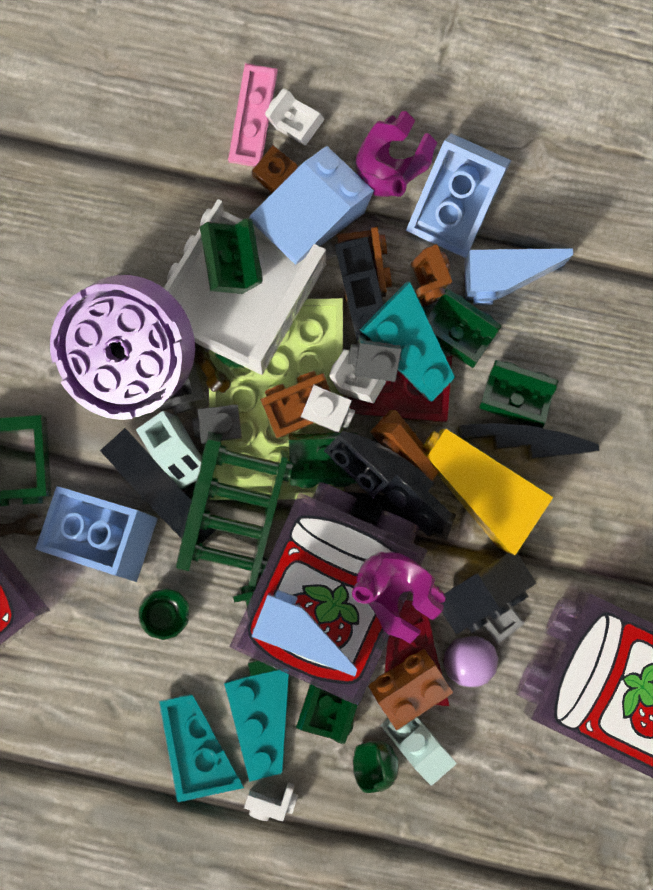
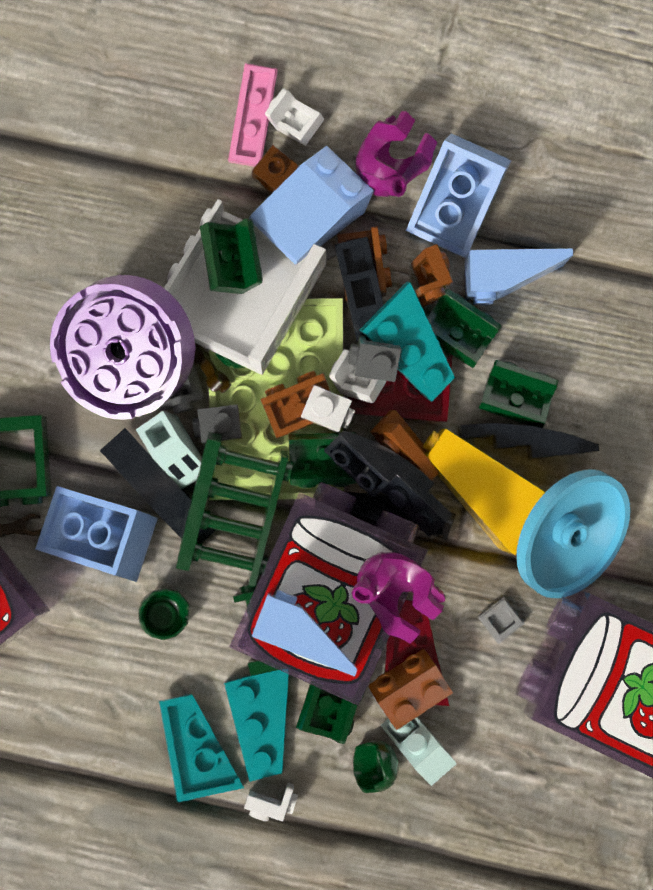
(470, 661): lavender hair -> none
(487, 593): black brick -> none
(573, 533): none -> medium azure dish

